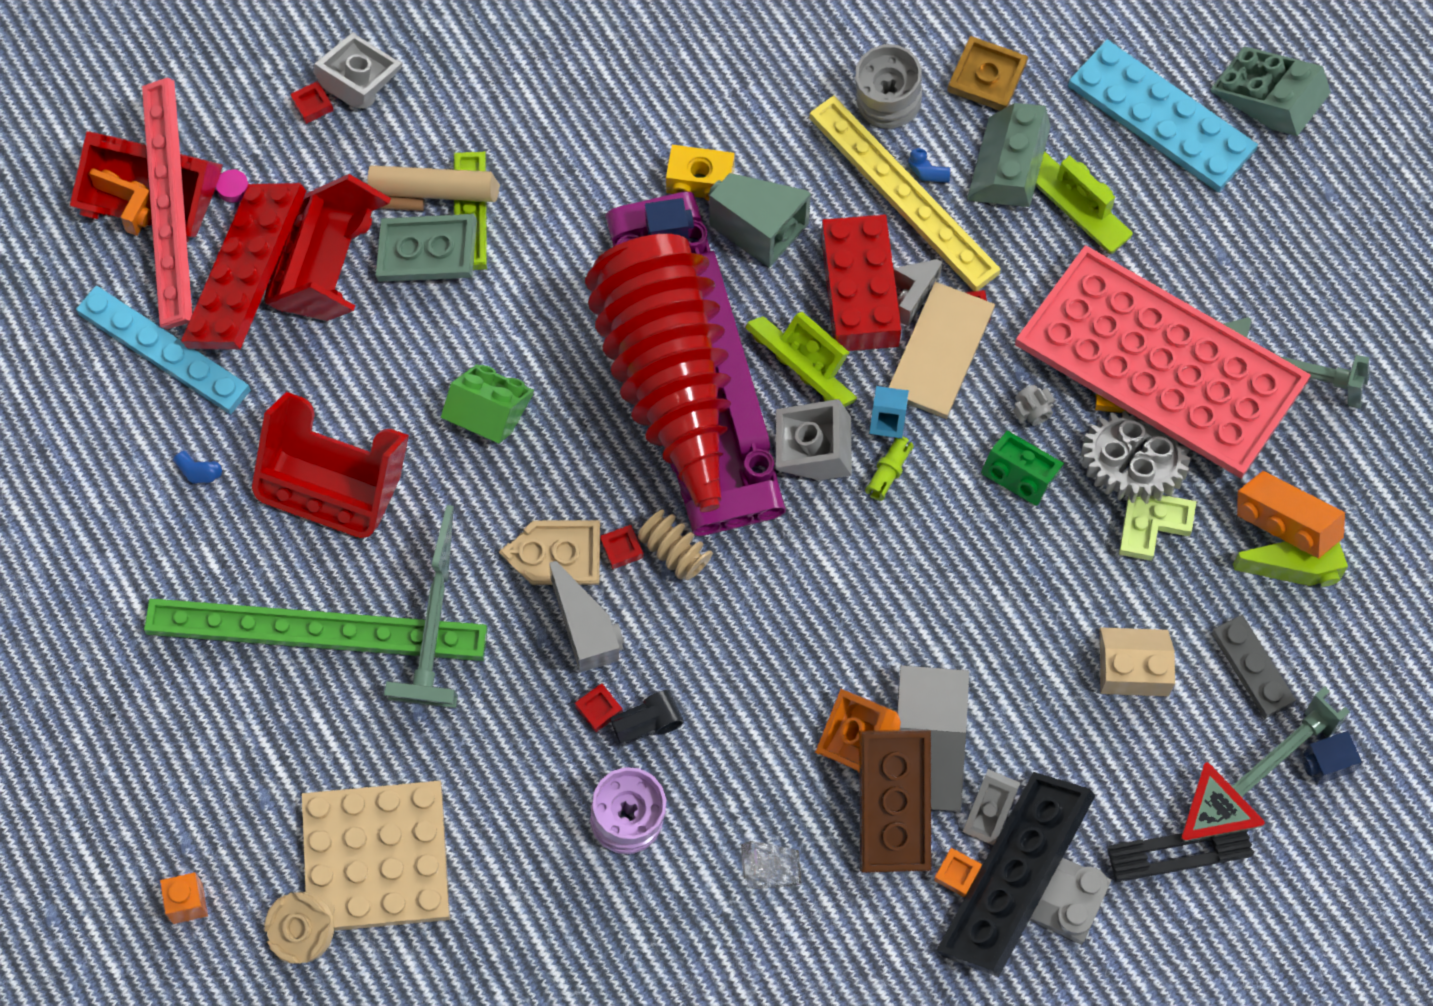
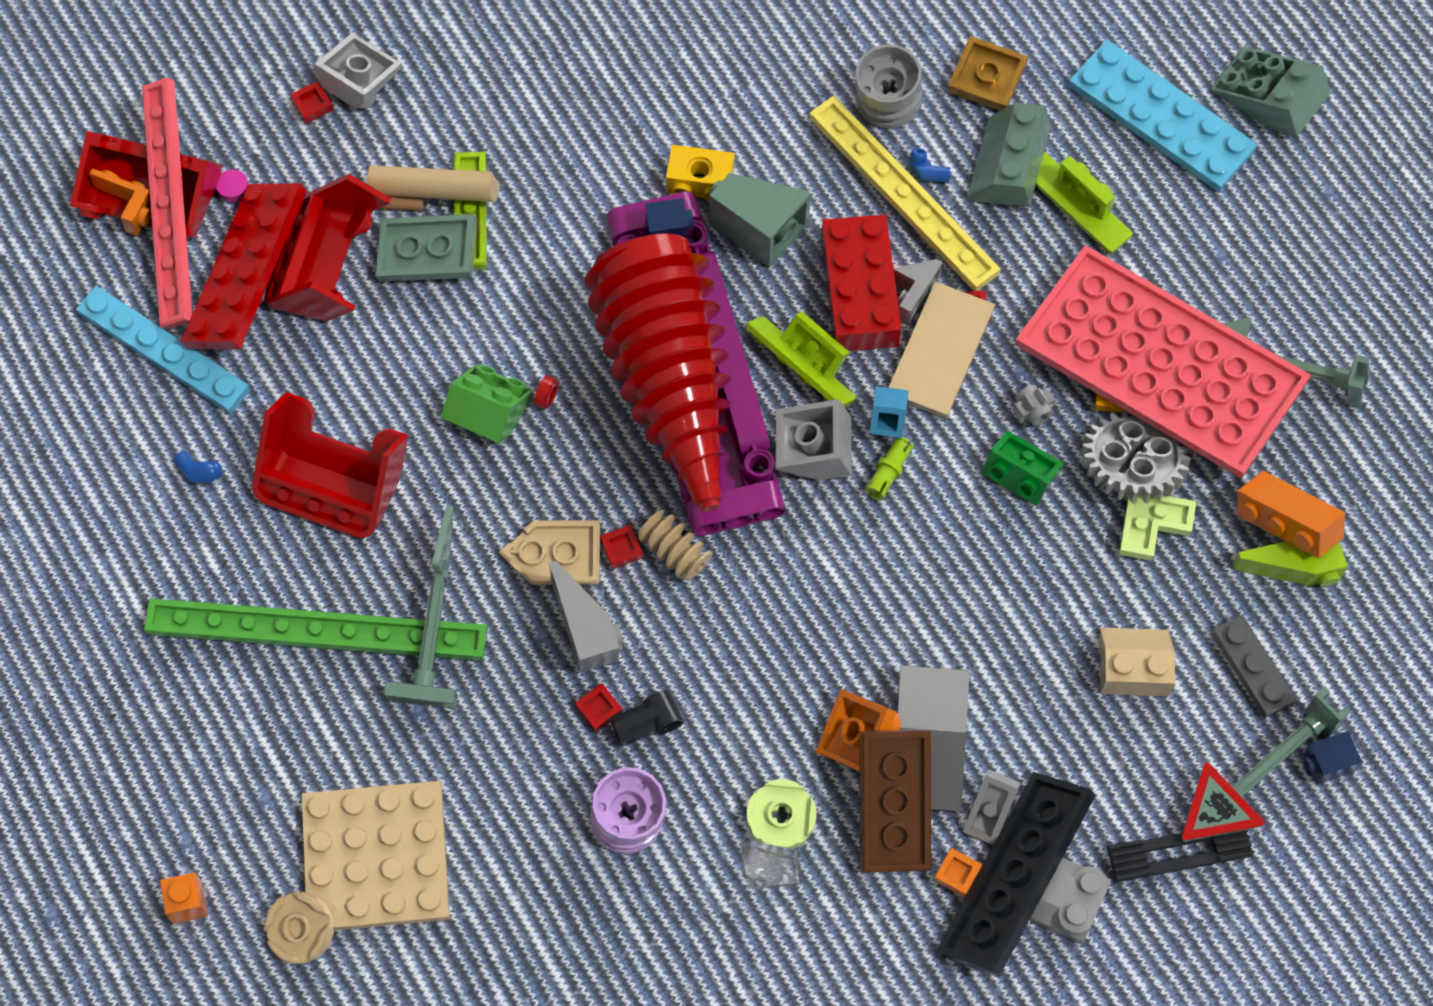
(546, 392): none -> red tile
(797, 803): none -> yellowish green plate

